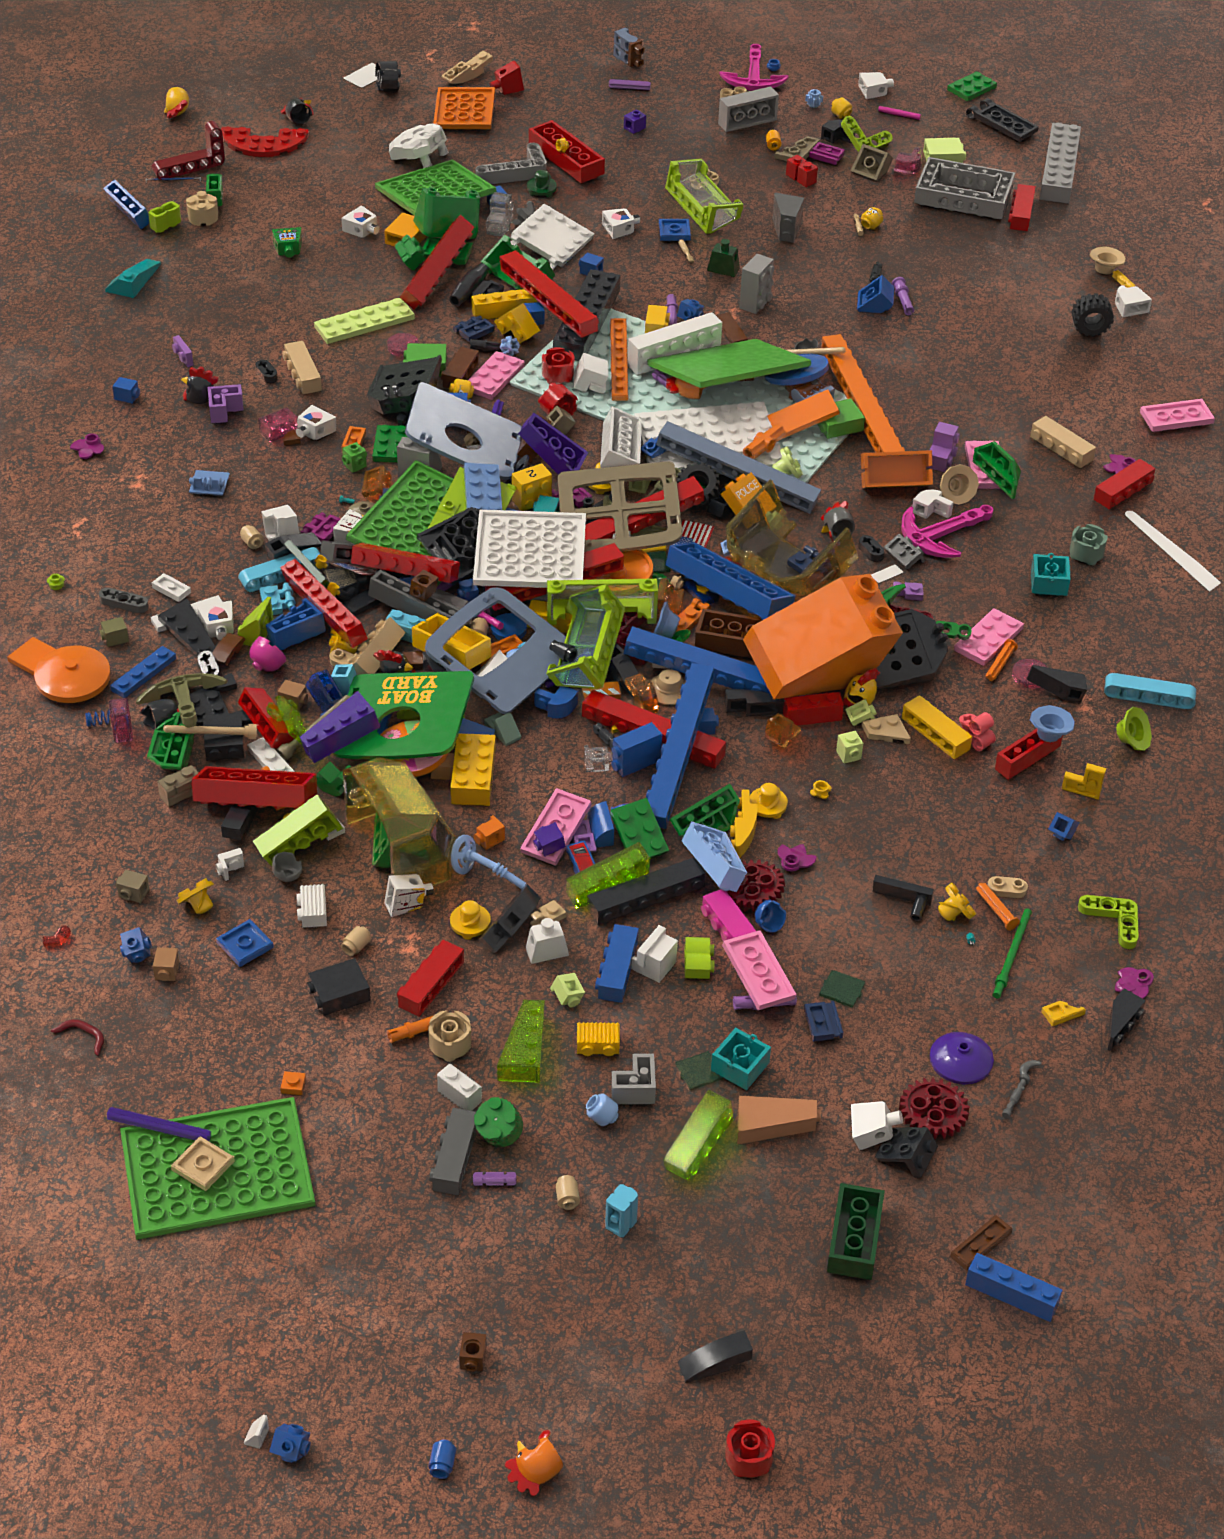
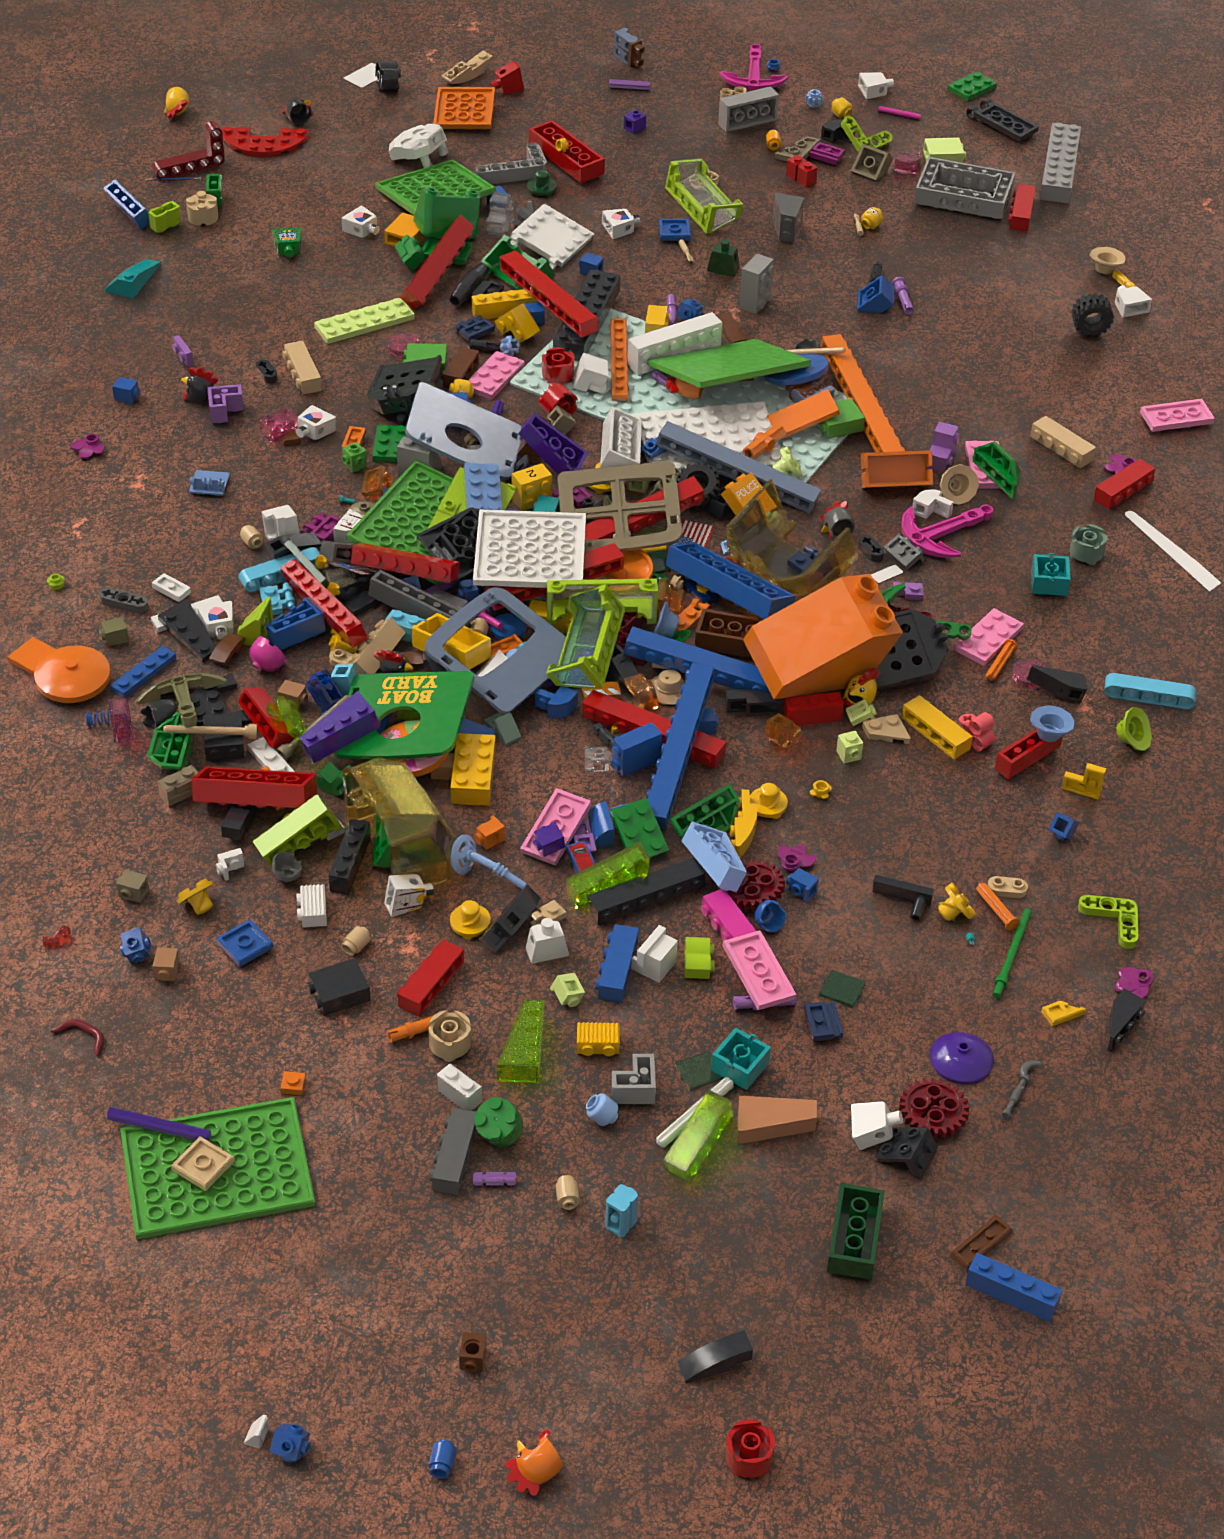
(213, 664): beam -> none
(349, 856): none -> black brick
(423, 585): reddish brown brick -> none
(564, 651): black cone -> none
(676, 1127): none -> white axle
(803, 884): none -> blue brick

